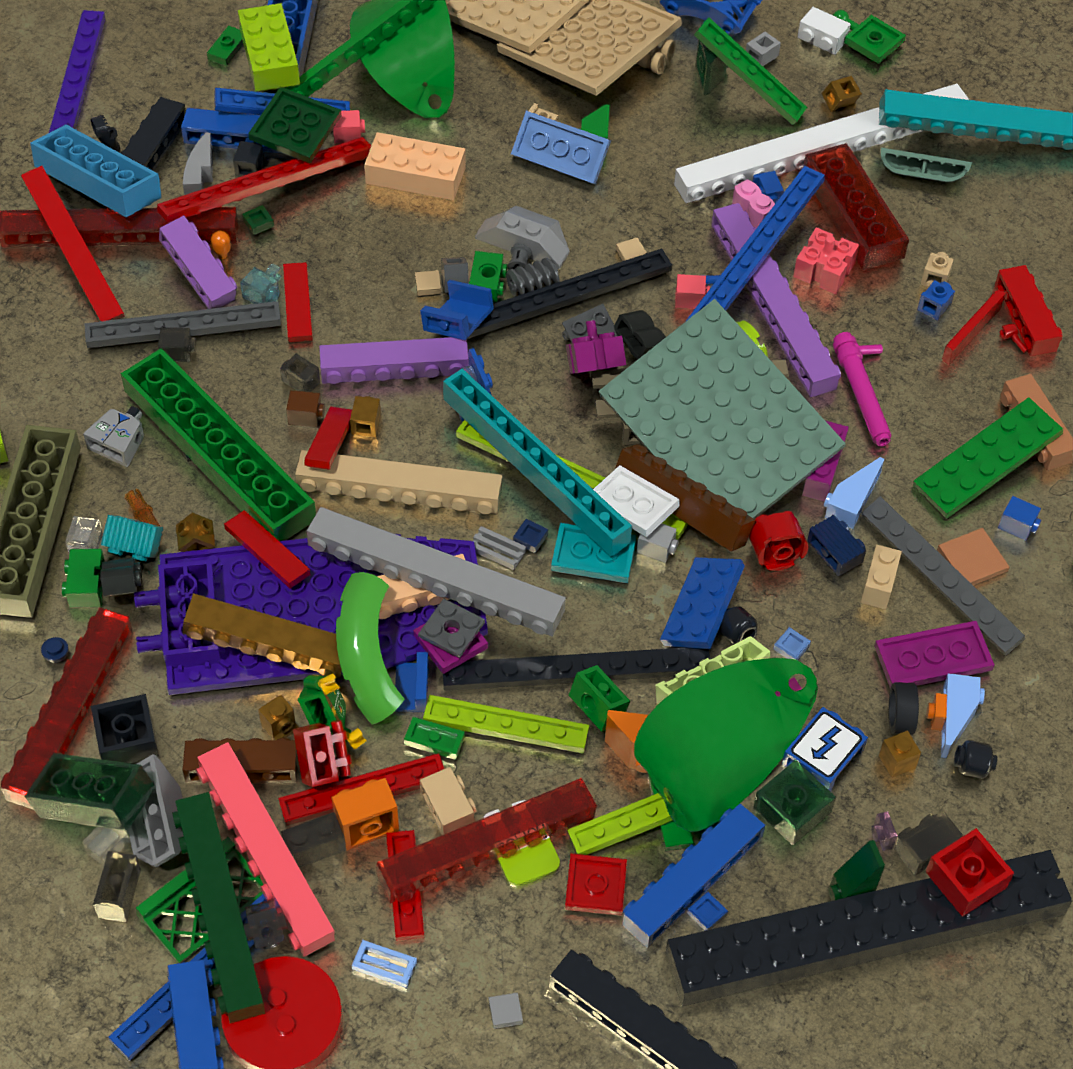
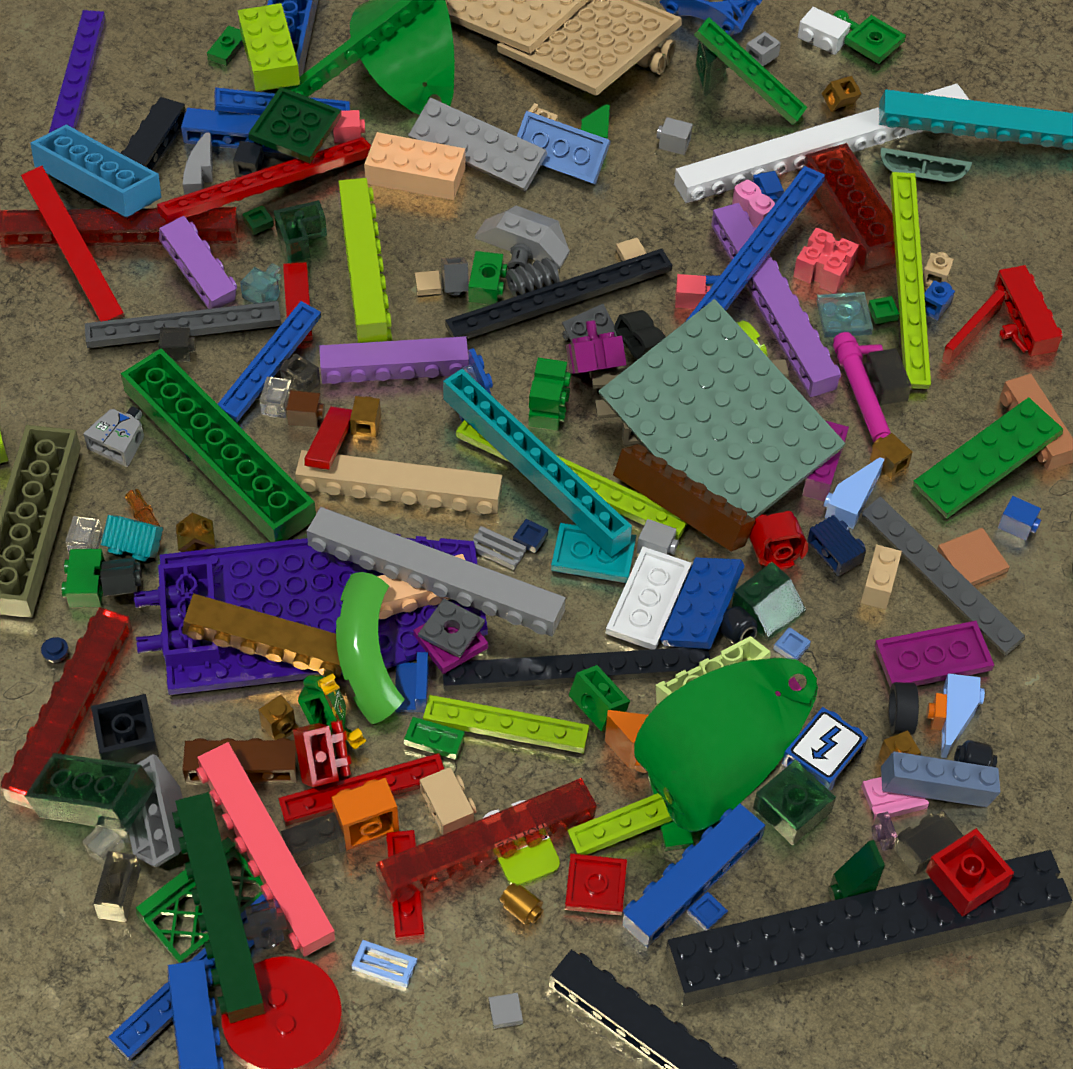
(104, 133): black connector -> none
(221, 244): orange cylinder -> none
(267, 549): red tile -> none
(269, 360): none -> blue plate
(275, 397): none -> clear brick
(297, 226): none -> clear green brick
(363, 262): none -> lime brick
(461, 313): blue panel -> none
(485, 145): none -> light grey plate
(522, 903): none -> pearl gold brick
(549, 394): none -> green brick
(637, 500): white plate -> none
(648, 598): none -> white plate
(674, 135): none -> light grey brick
(770, 600): none -> clear green slope
(844, 314): none -> clear light blue plate
(883, 310): none -> green plate
(888, 376): none -> clear smoke brick
(894, 803): none -> bright pink plate
(895, 453): none -> pearl gold brick
(910, 279): none -> lime plate
(940, 779): none -> sand blue brick

